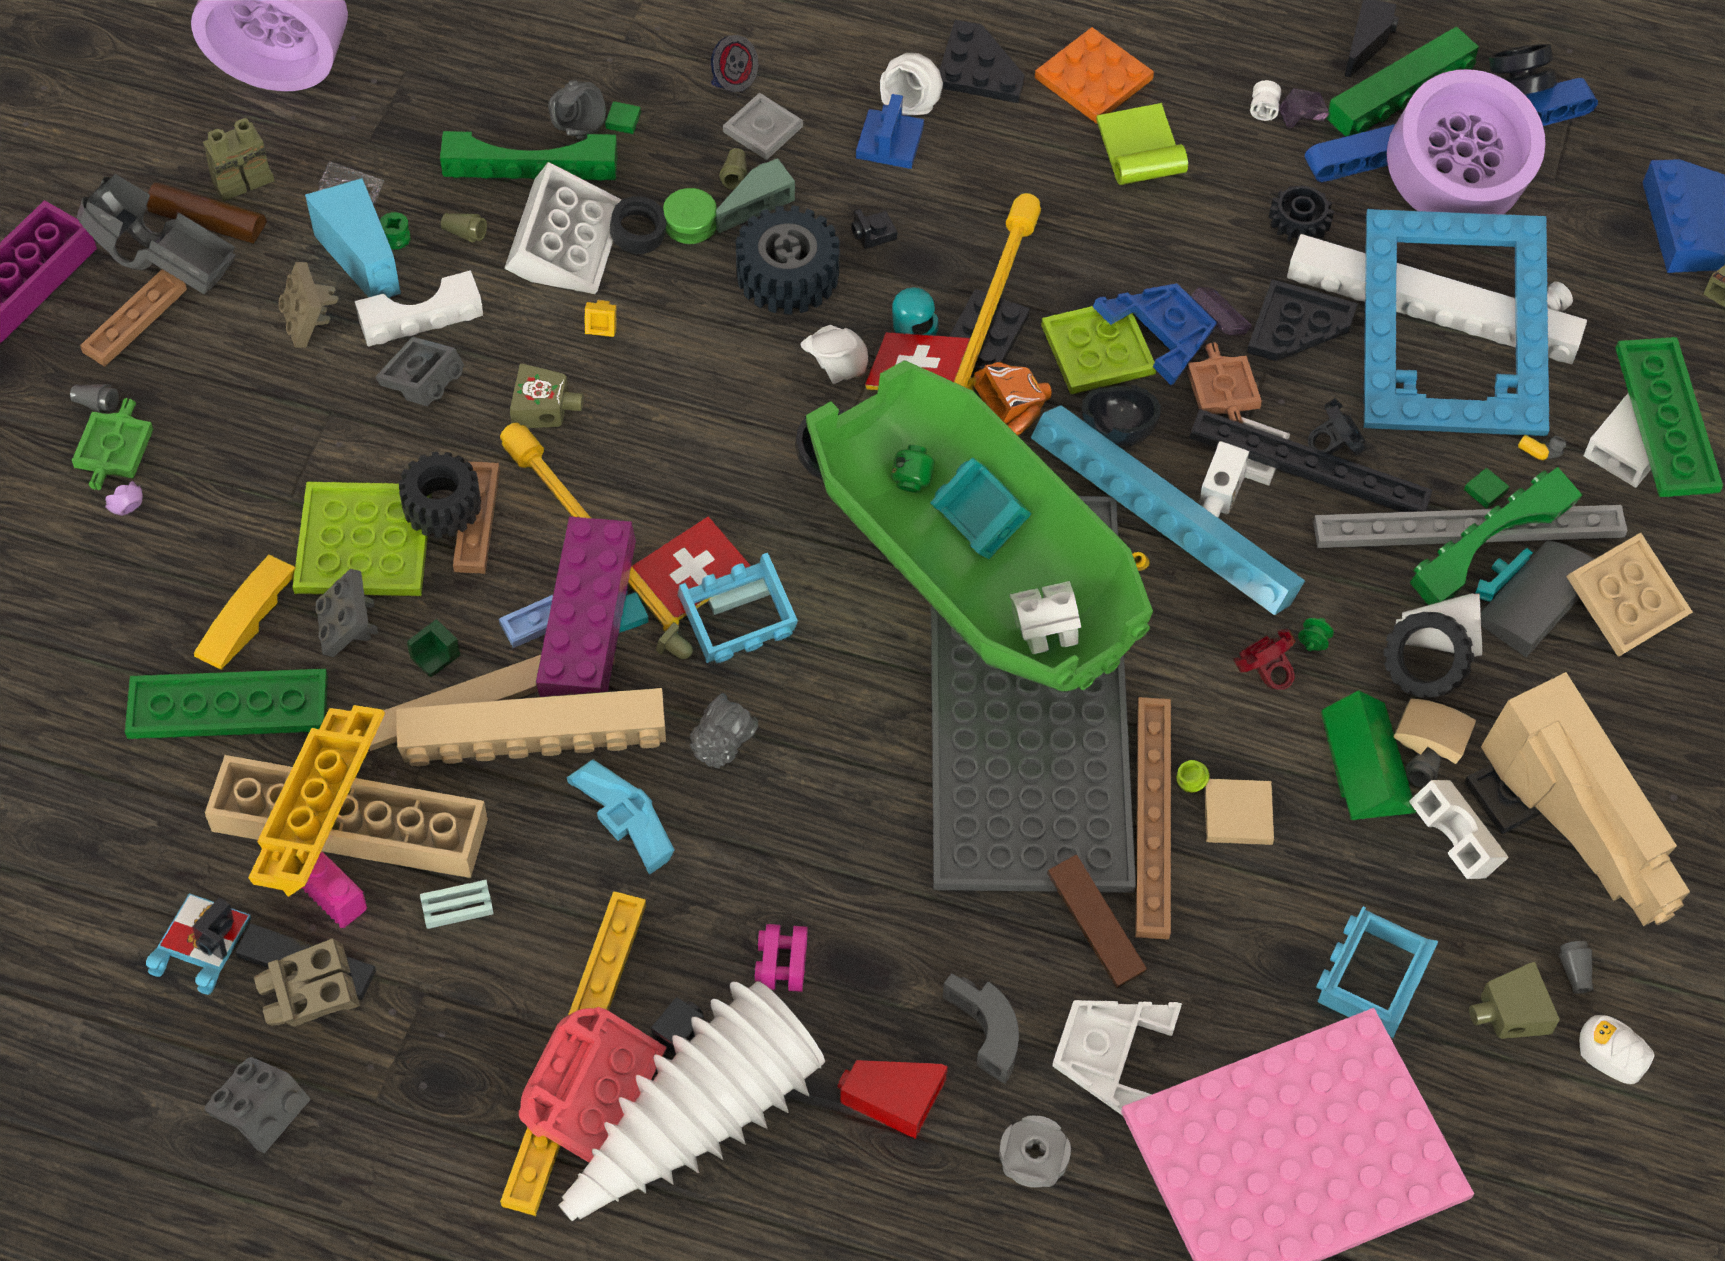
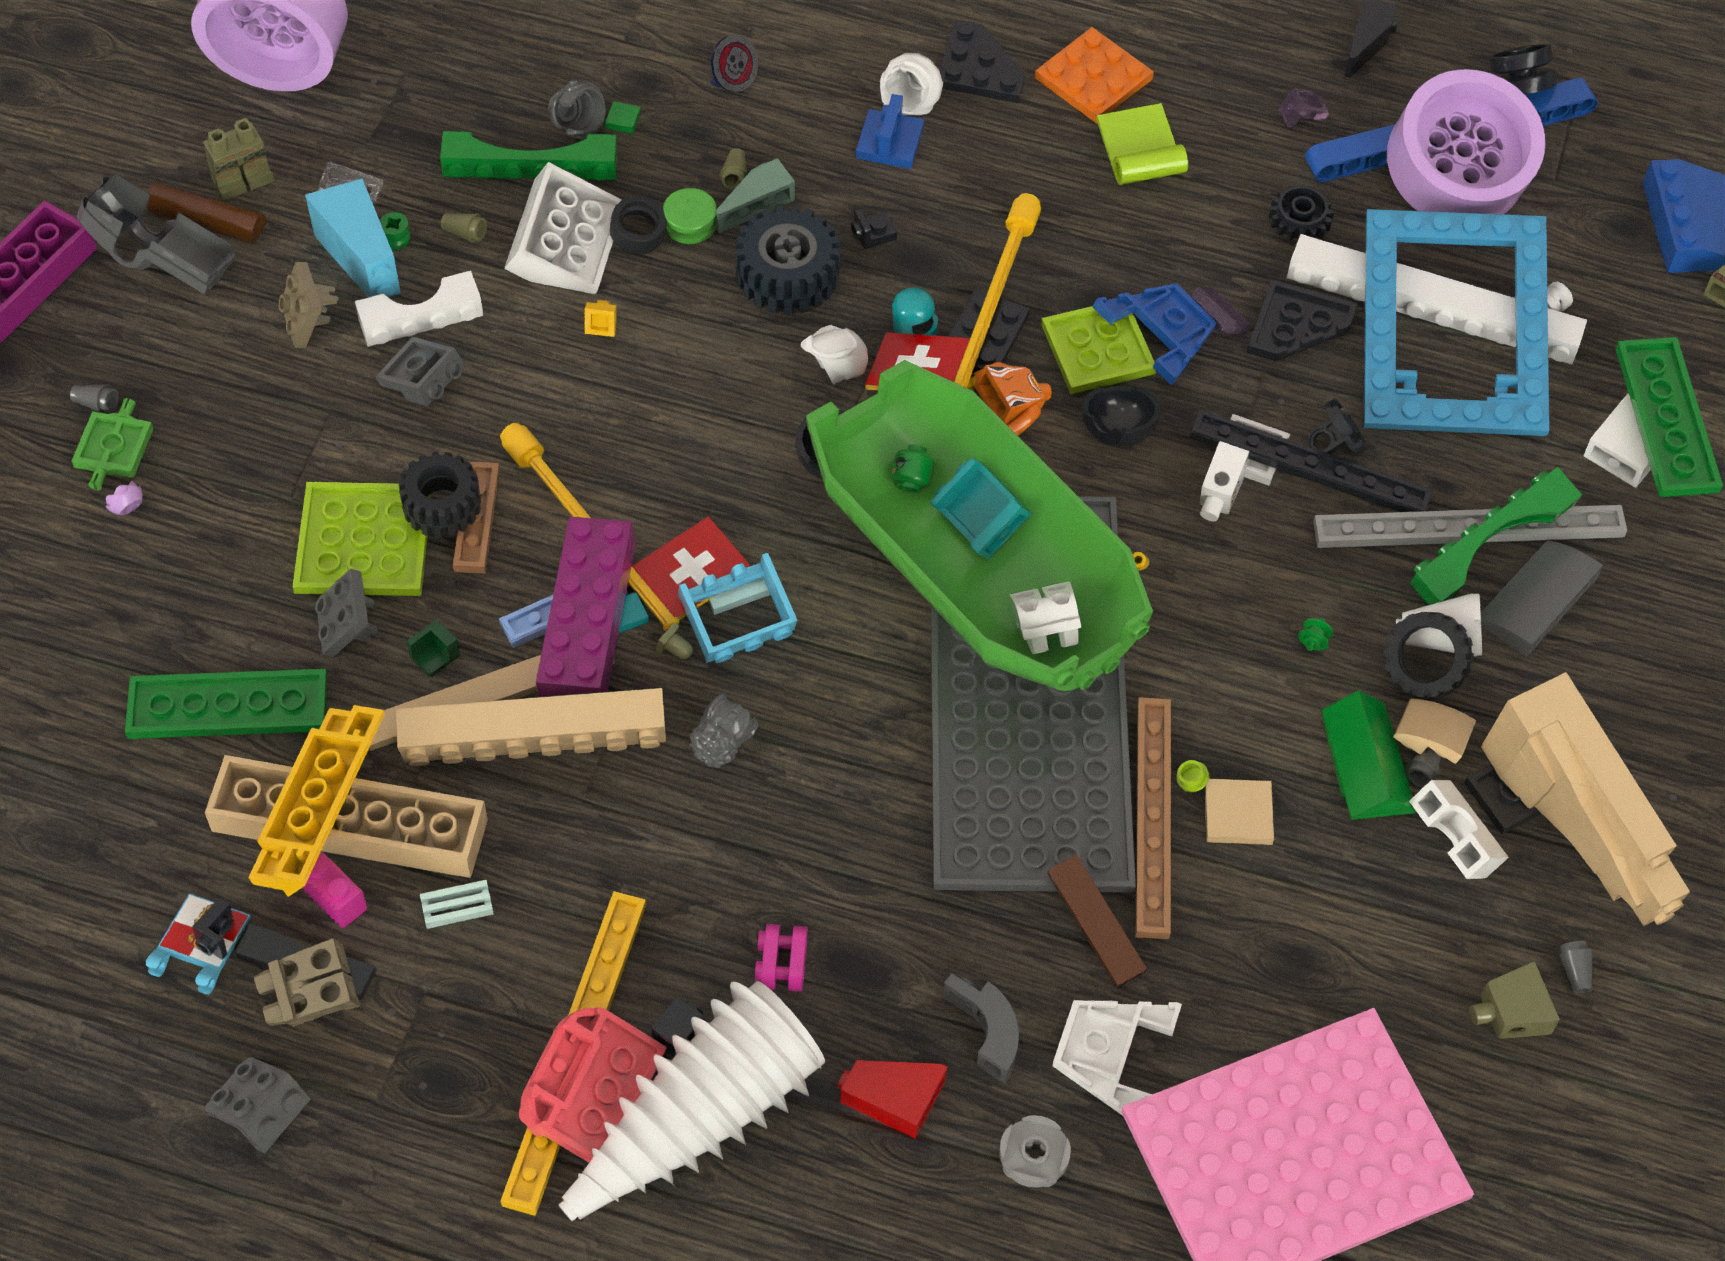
(133, 317): medium nougat plate -> none
(244, 611): yellow slope -> none
(542, 398): olive torso -> none
(625, 812): medium azure plate -> none
(762, 126): light grey tile -> none
(1168, 509): medium azure brick -> none
(1224, 384): nougat plate -> none
(1265, 100): white wheel -> none
(1267, 655): dark red tile -> none
(1351, 1004): medium azure window -> none
(1394, 86): green brick -> none
(1486, 488): green tile -> none
(1505, 573): teal piece -> none
(1545, 450): arm -> none
(1615, 1049): white piece -> none
(1629, 594): tan plate -> none

